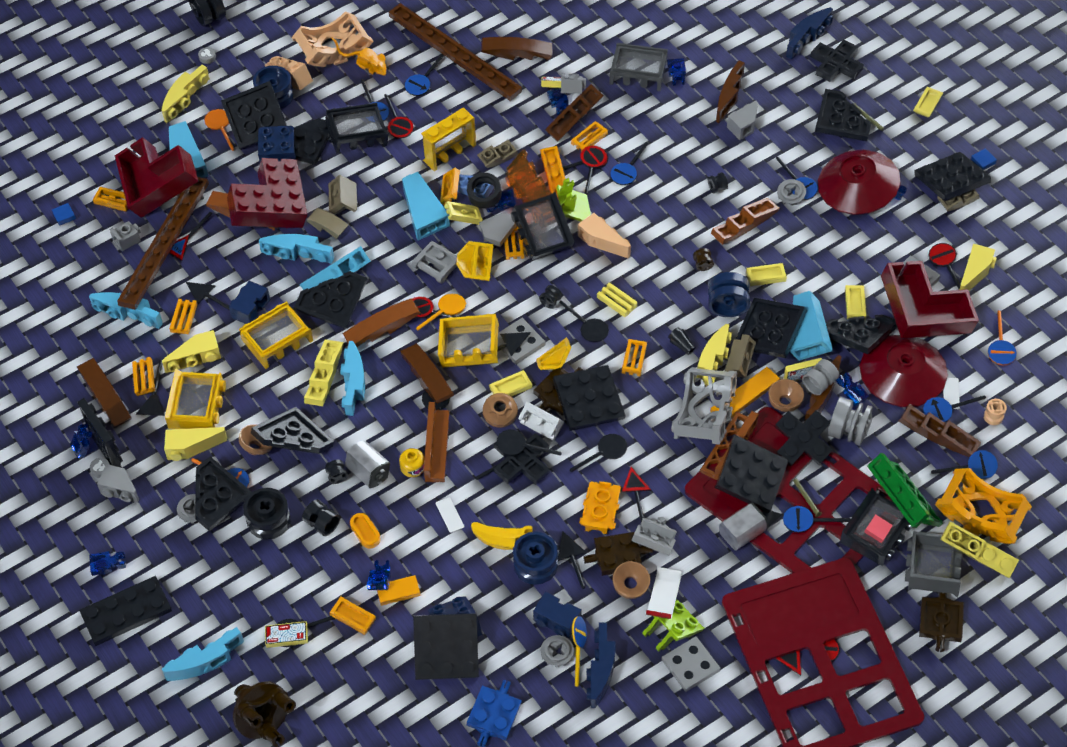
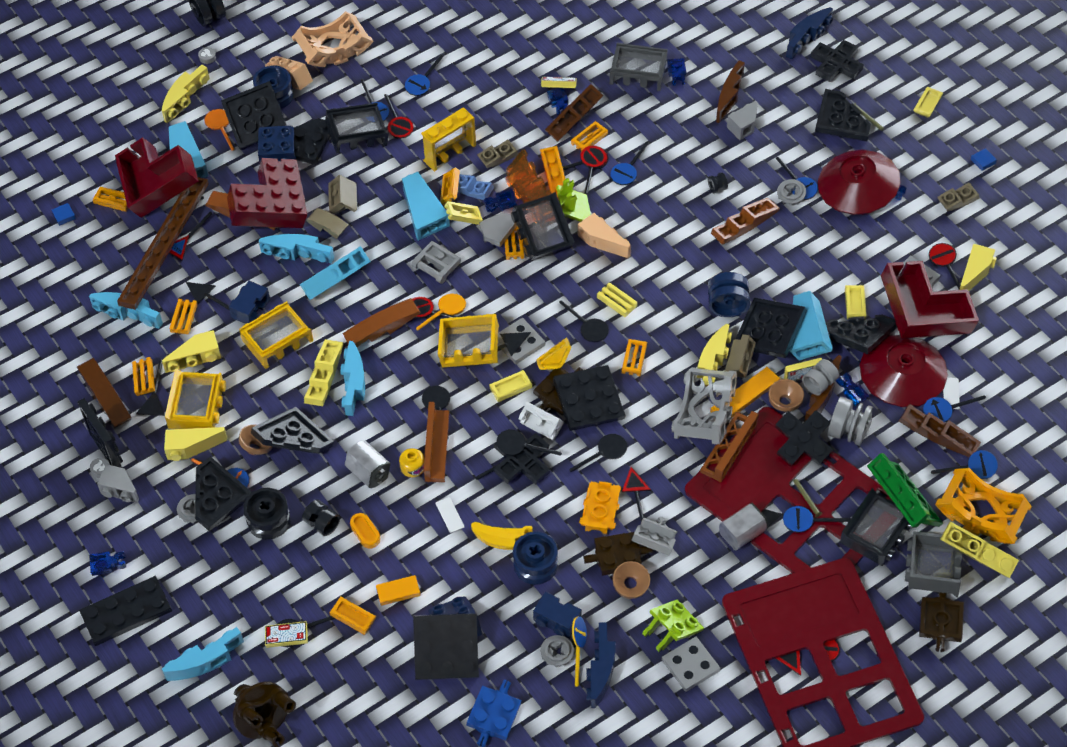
(80, 442): clear blue plate -> none
(125, 235): light grey brick -> none
(333, 299): black plate -> none
(336, 471): black wheel -> none
(367, 59): light orange animal -> none
(380, 577): clear blue plate -> none
(427, 373): reddish brown slope -> none
(455, 52): reddish brown plate -> none
(475, 260): yellow slope -> none
(480, 179): black tyre -> none
(503, 418): medium nougat piece -> none
(515, 46): reddish brown slope -> none
(550, 296): black wheel -> none
(569, 549): black piece -> none
(572, 83): light grey brick -> none
(664, 593): white sticker -> none
(681, 340): black cone -> none
(703, 259): dark brown wheel -> none
(751, 473): black plate -> none
(766, 274): light yellow tile -> none
(878, 528): coral tile -> none
(952, 176): black plate -> none
(995, 411): light nougat wheel -> none
(1001, 351): blue piece -> none

